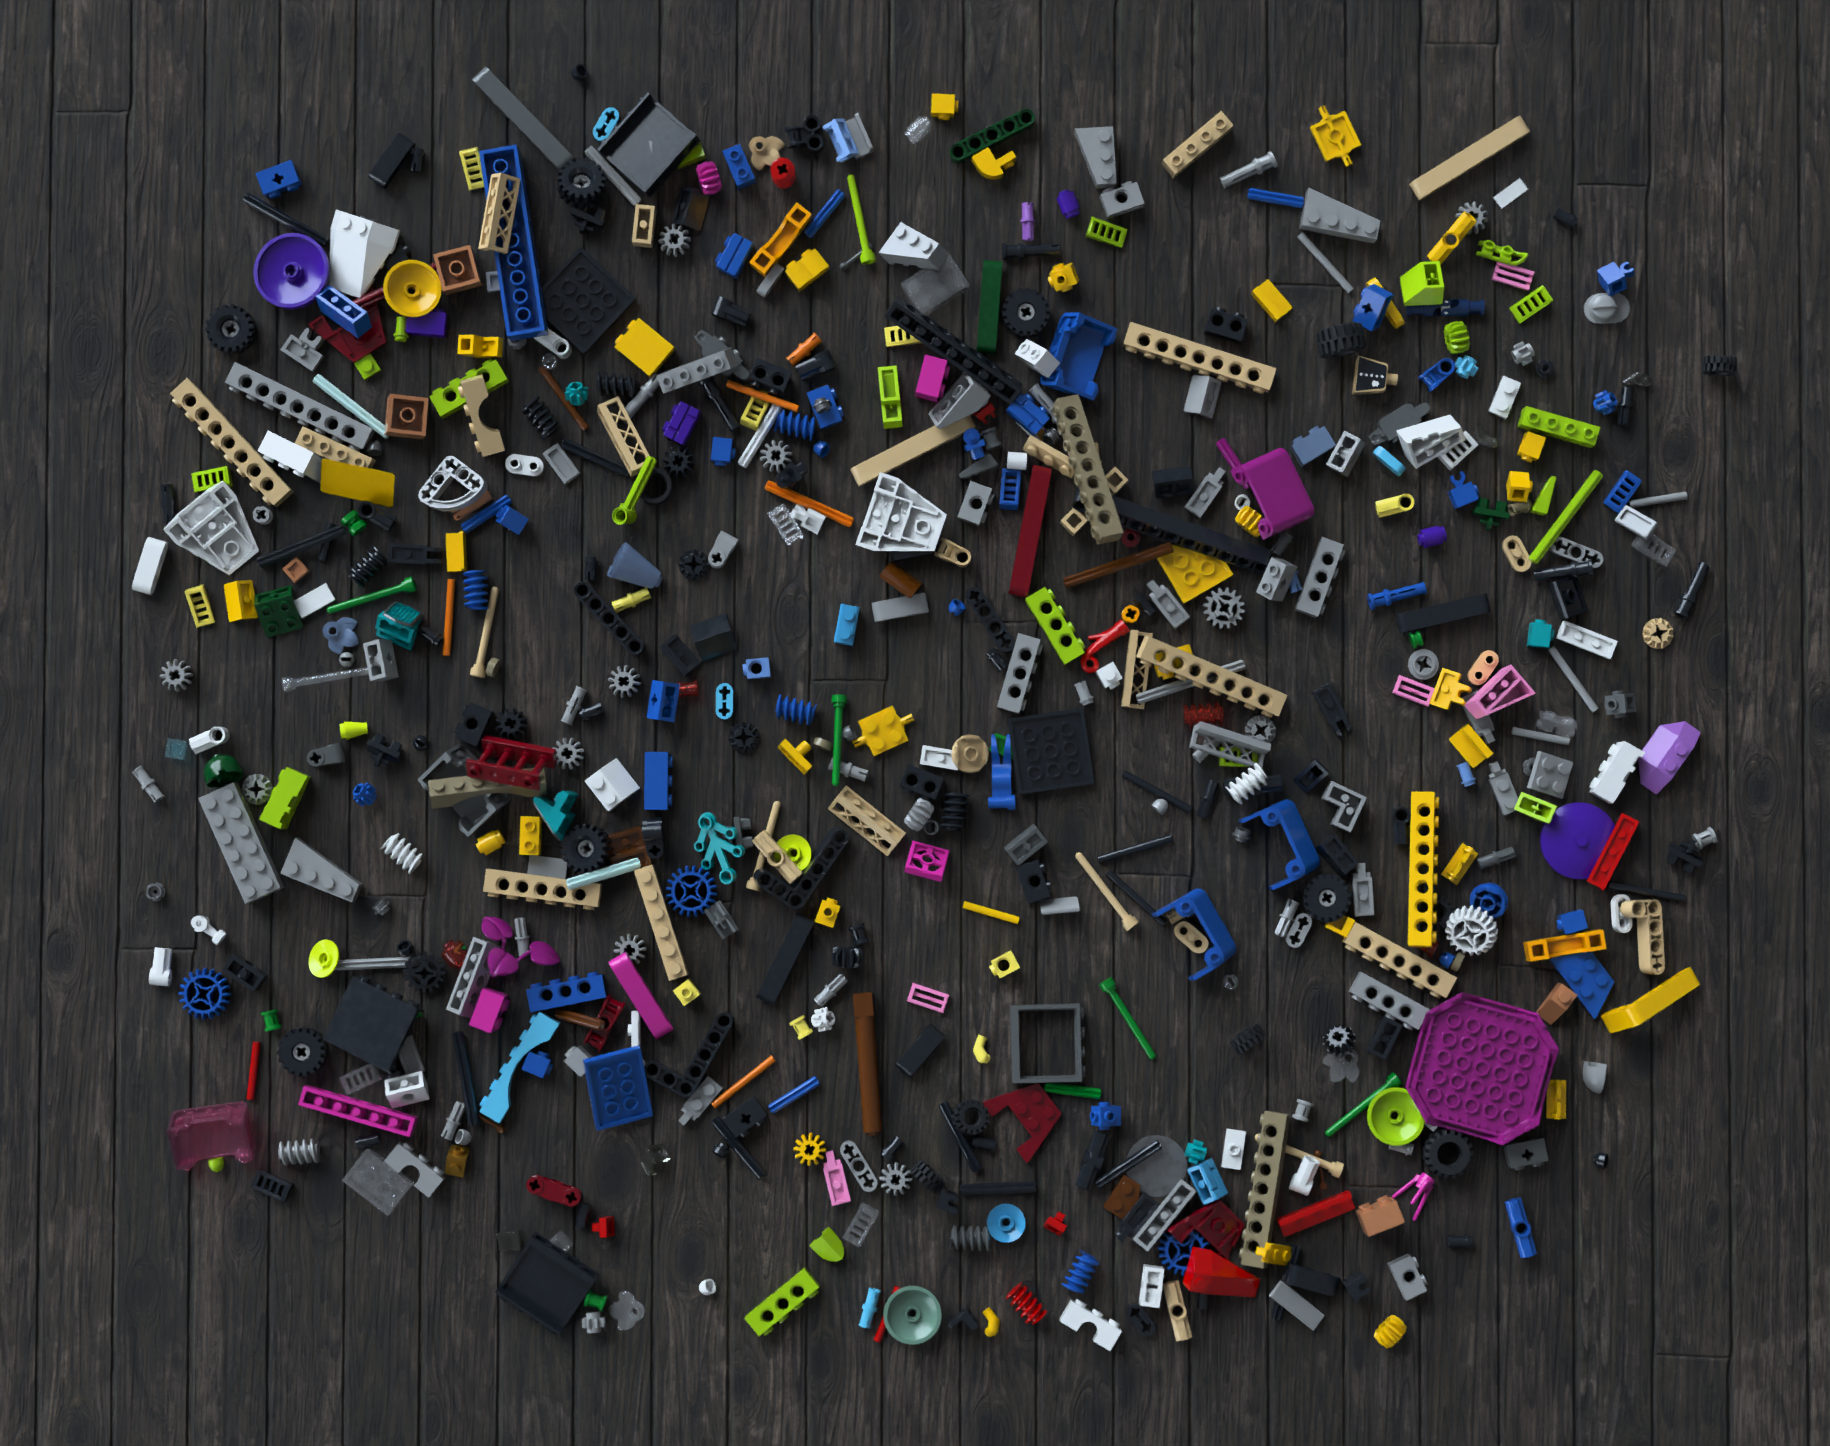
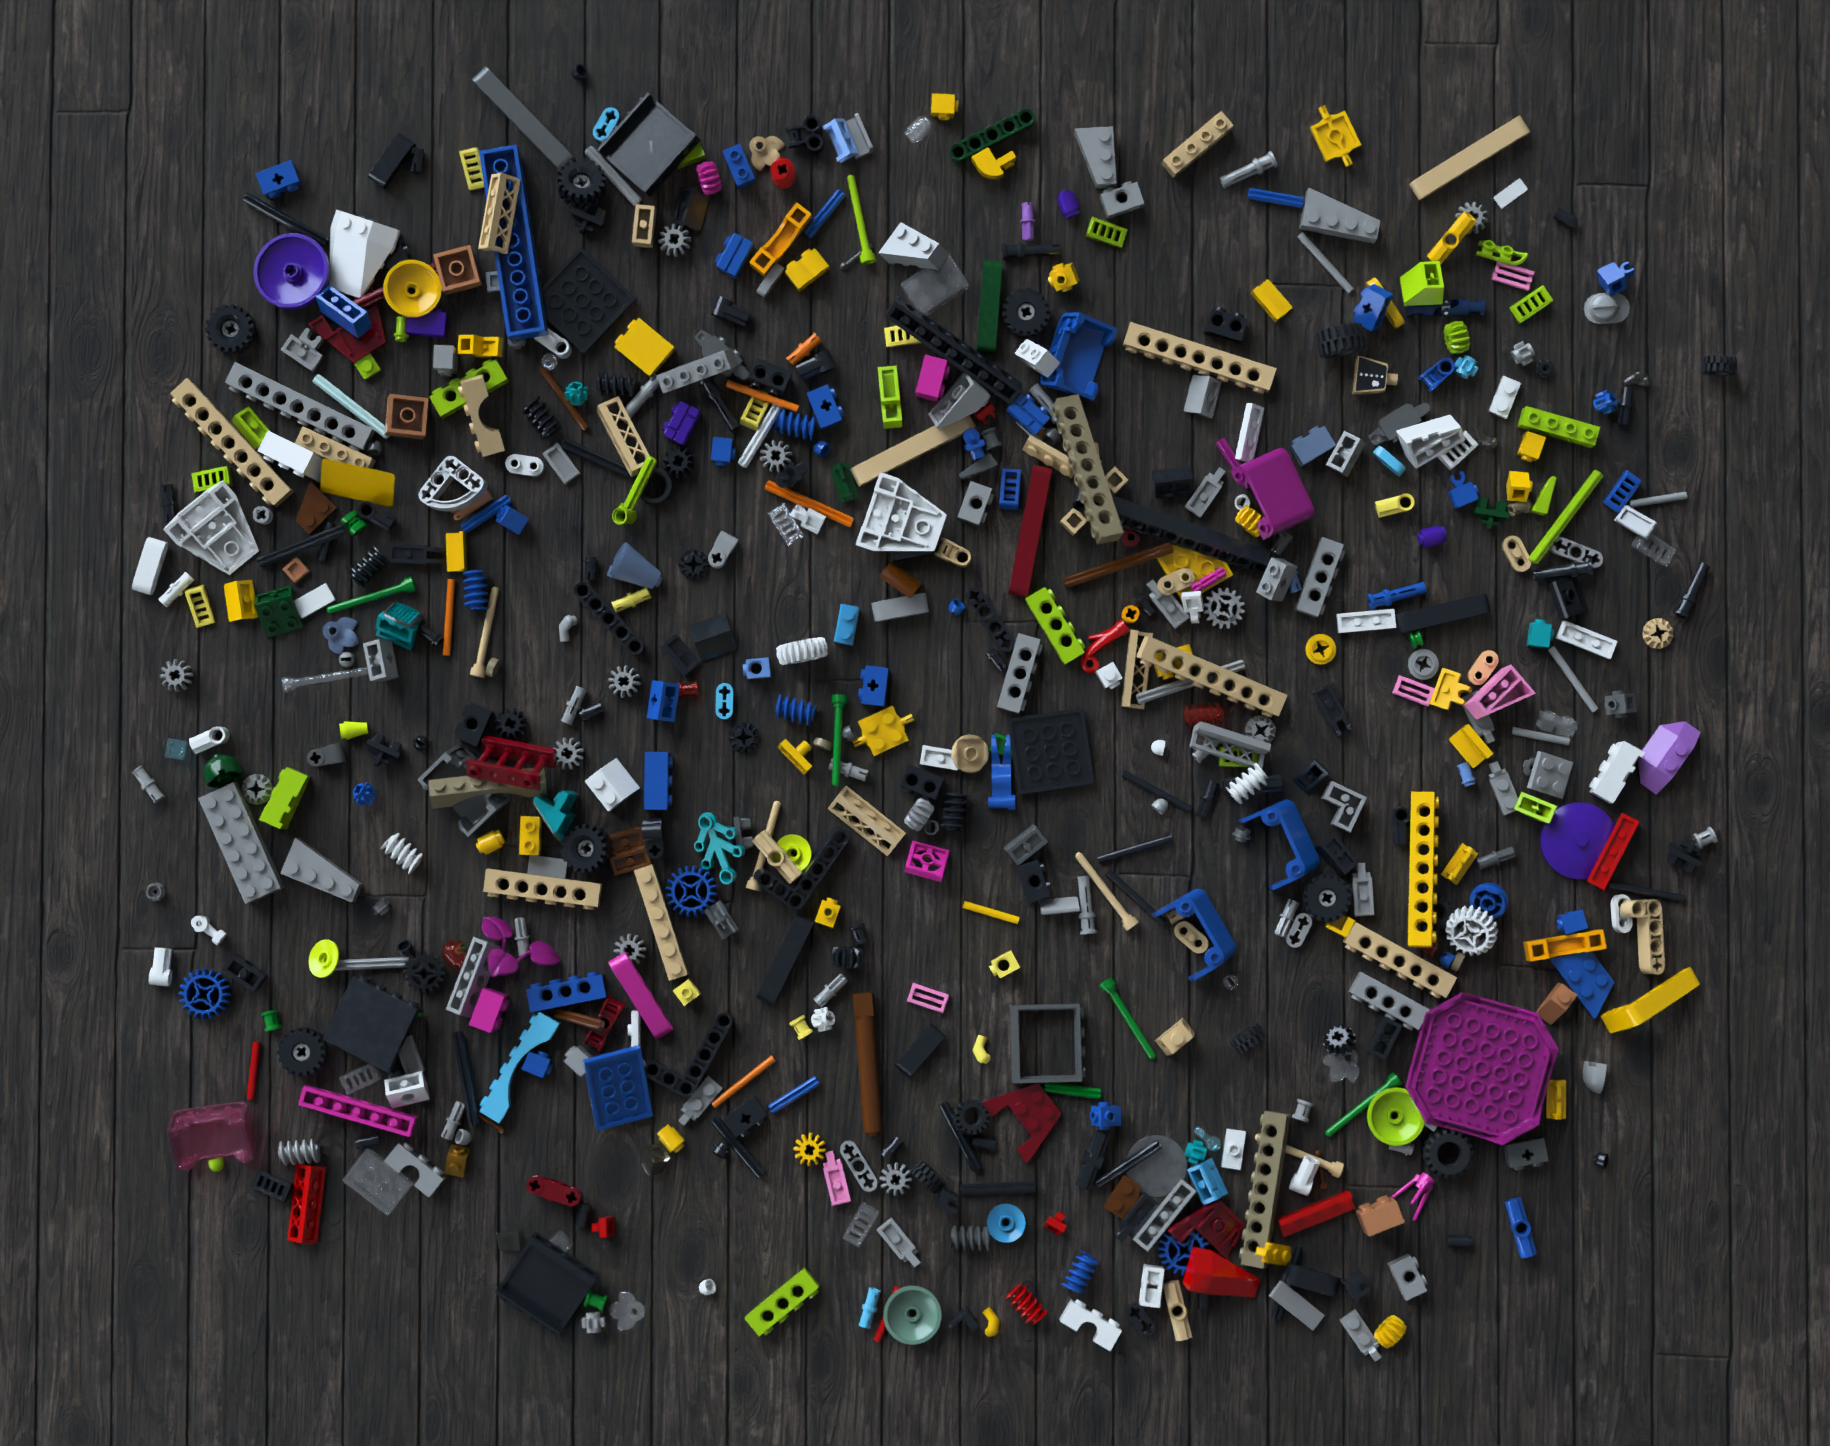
(176, 589): none -> white pin
(250, 427): none -> lime slope
(309, 1204): none -> red fence
(314, 509): none -> reddish brown wing
(445, 360): none -> light grey brick
(564, 627): none -> light grey arm
(603, 873): light aqua axle -> none
(671, 1139): none -> yellow brick
(802, 651): none -> white gear
(821, 405): flat silver plate -> none
(828, 1246): lime brick -> none
(844, 482): none -> dark green hinge
(880, 676): none -> blue brick
(899, 1242): none -> light grey hinge
(1017, 460): white beam -> none
(1084, 693): light grey pin -> none
(1086, 914): none -> light grey pin
(1158, 747): none -> white hinge
(1175, 1037): none -> tan torso
(1176, 581): none -> tan plate
(1194, 604): none -> white plate
(1208, 579): none -> dark pink axle
(1212, 1143): none -> clear light blue arm
(1249, 432): none -> white plate
(1323, 640): none -> yellow gear
(1360, 1334): none -> light grey hinge
(1366, 621): none -> white plate

